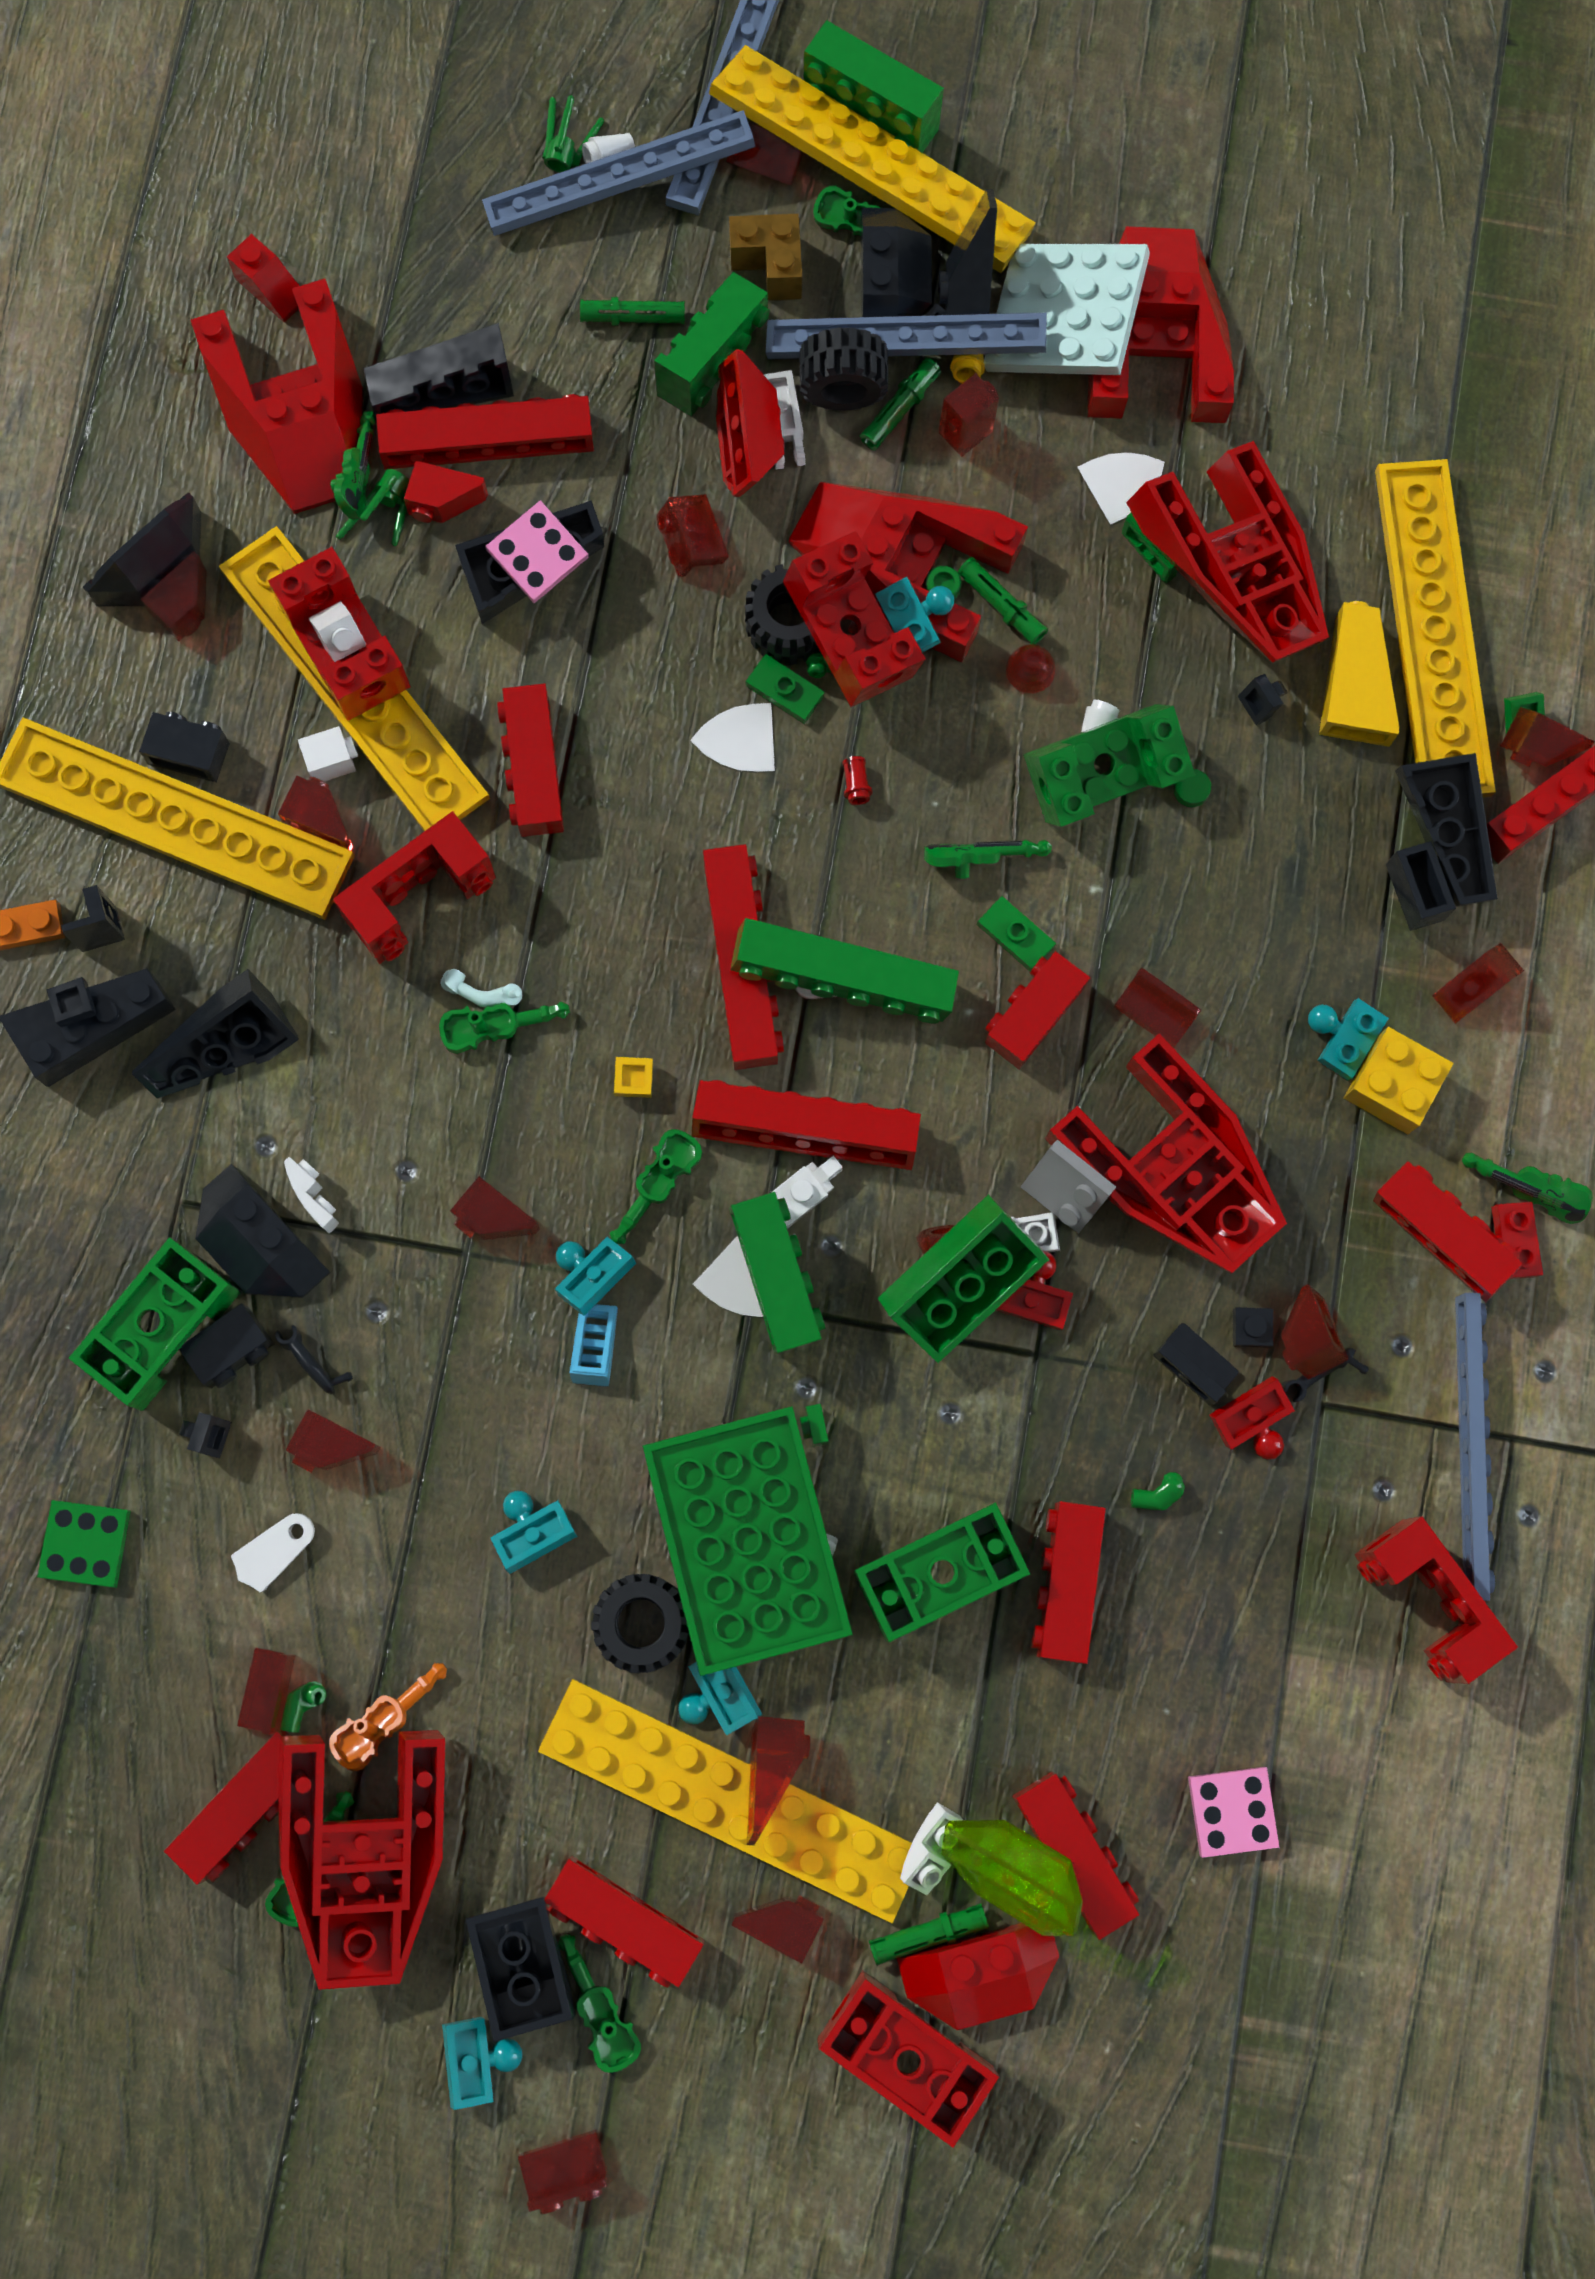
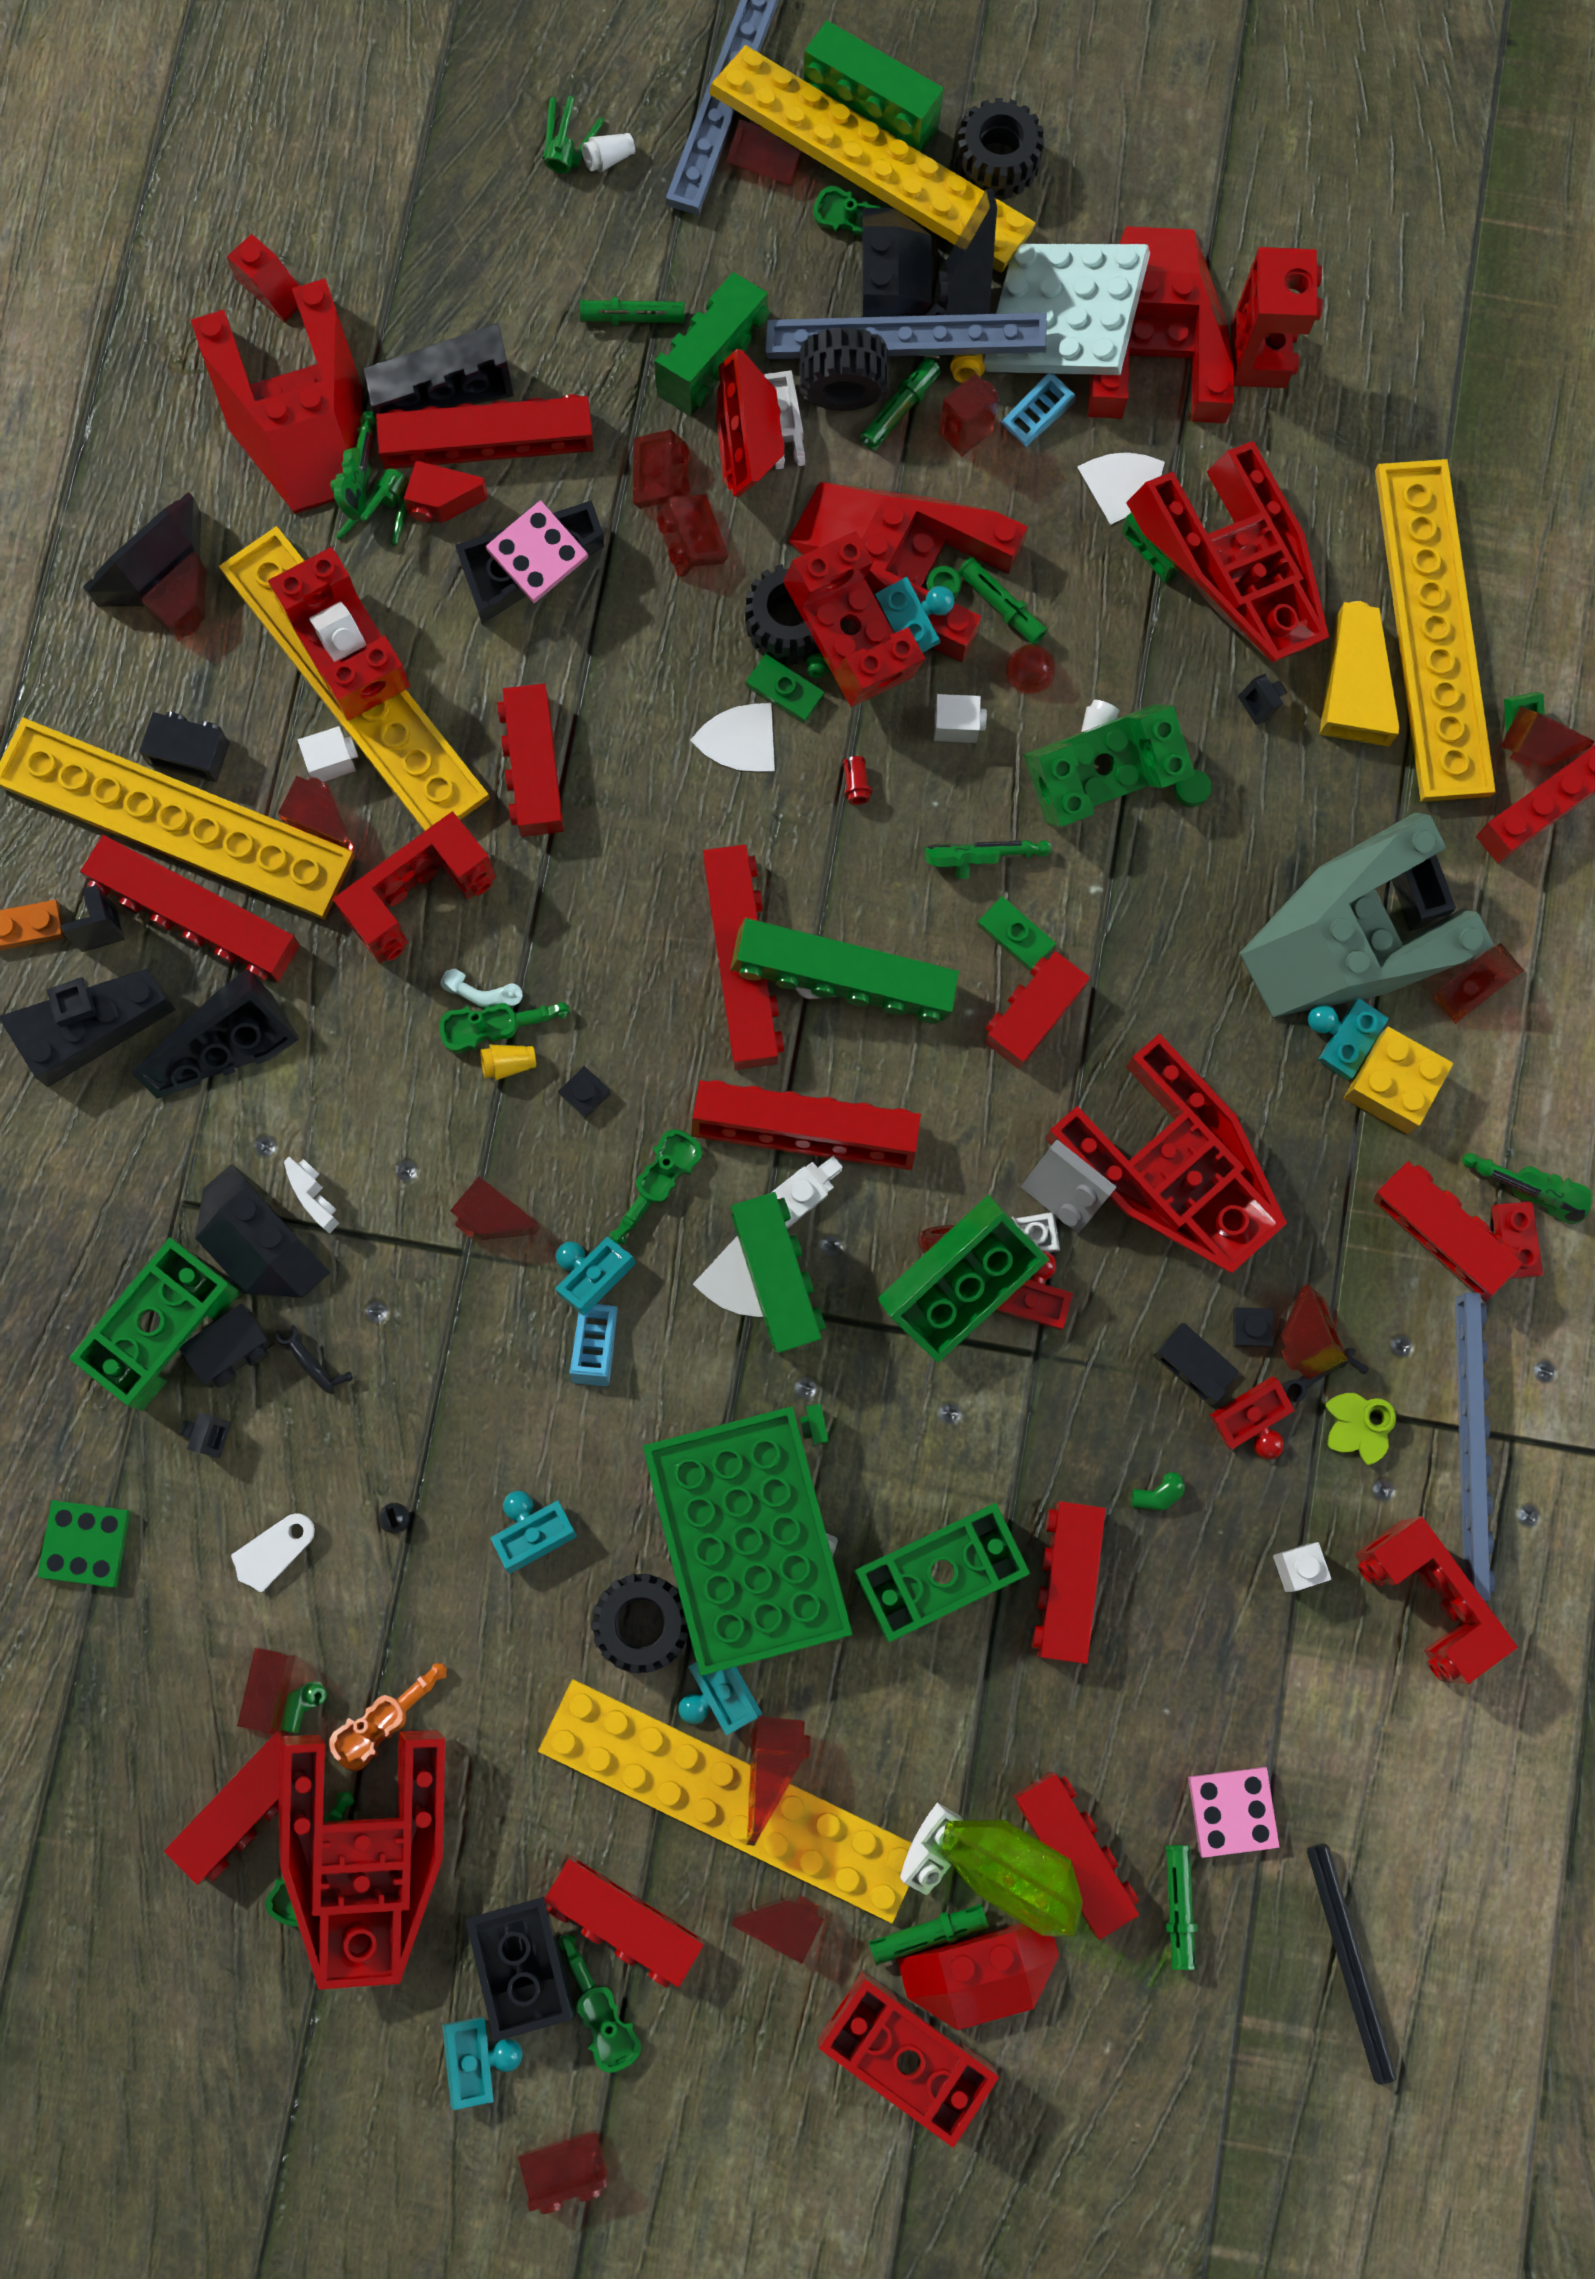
(191, 909): none -> red brick
(326, 1444): clear red slope -> none
(402, 1515): none -> black hinge
(506, 1060): none -> yellow cone
(584, 1092): none -> black plate
(619, 173): sand blue plate -> none
(633, 1077): yellow plate -> none
(659, 468): none -> clear red bracket
(772, 245): pearl gold brick -> none
(958, 718): none -> white brick
(1005, 125): none -> black tyre
(1059, 389): none -> medium azure slope
(1157, 1007): clear red panel -> none
(1180, 1908): none -> green pin
(1274, 315): none -> red plate
(1302, 1567): none -> white brick
(1337, 938): none -> sand green wedge
(1351, 1964): none -> black axle
(1355, 1429): none -> lime plate
(1452, 816): black wedge -> none

